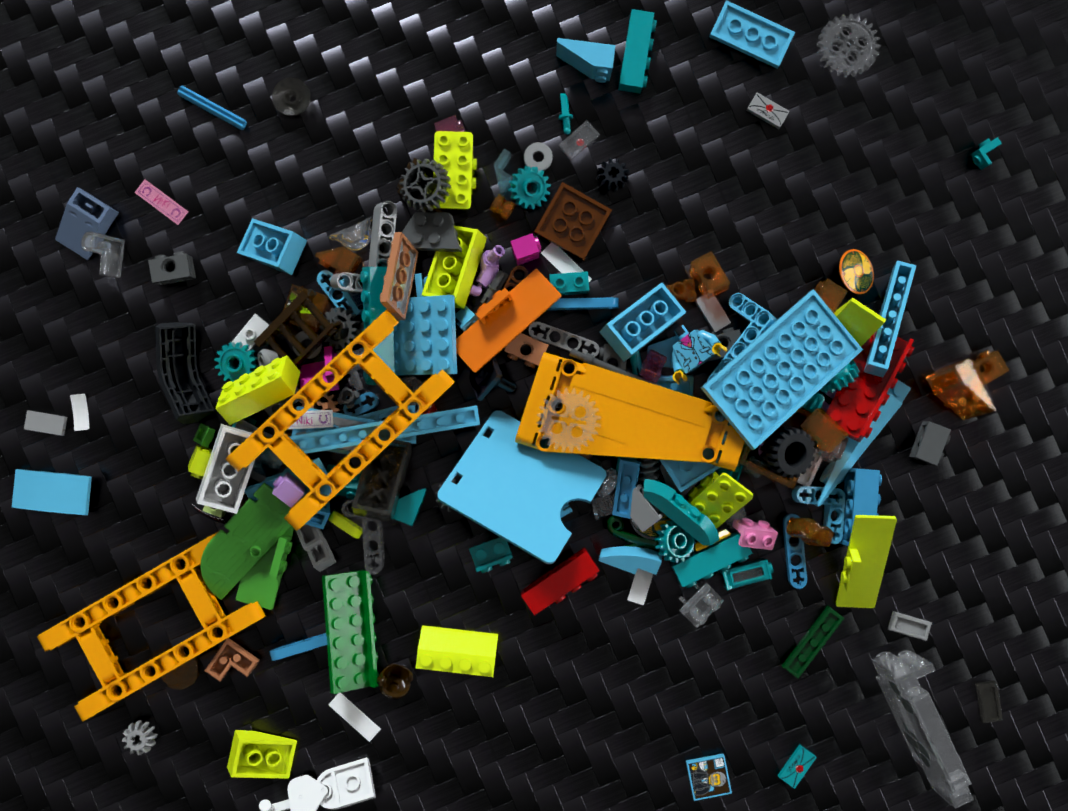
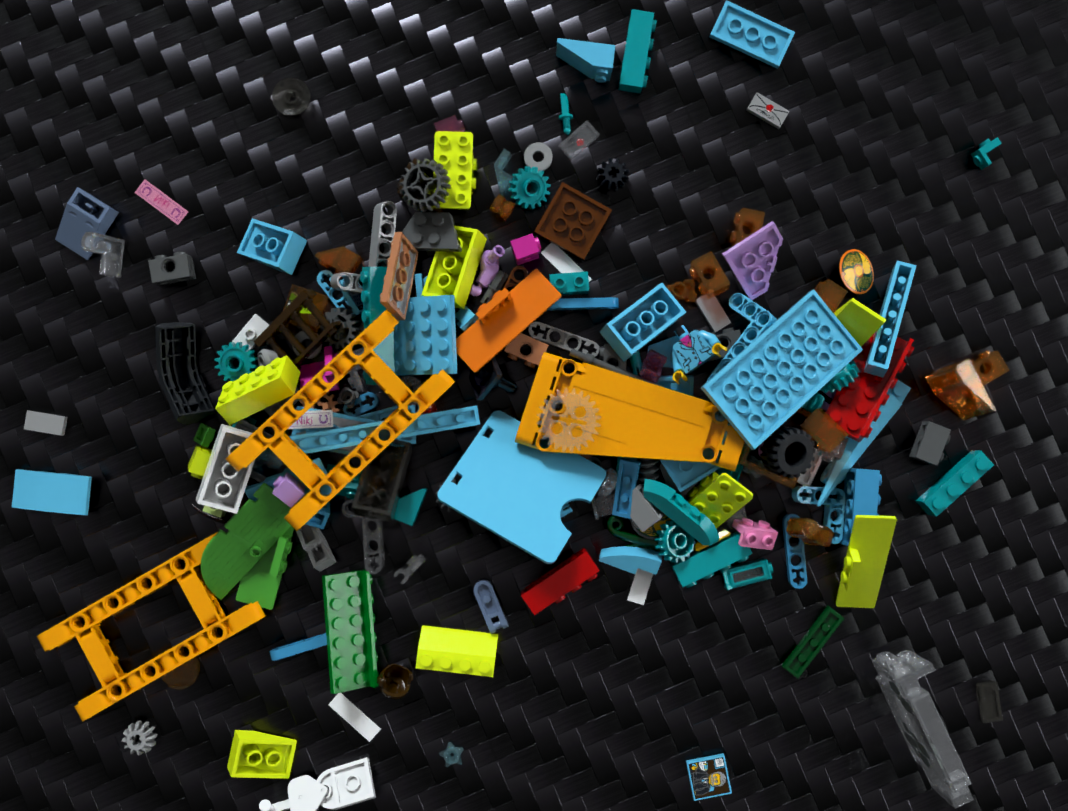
(80, 412): white sticker -> none
(211, 107): dark azure axle -> none
(231, 656): nougat brick -> none
(345, 524): neon yellow beam -> none
(354, 237): clear hat -> none
(413, 564): none -> clear plate
(452, 759): none -> clear light blue plate
(490, 554): teal bracket -> none
(490, 605): none -> sand blue plate
(701, 605): clear plate -> none
(749, 218): none -> clear orange brick
(755, 259): none -> lavender plate
(797, 766): teal tile -> none
(839, 59): clear gear -> none
(909, 625): light grey tile -> none
(954, 482): none -> teal brick

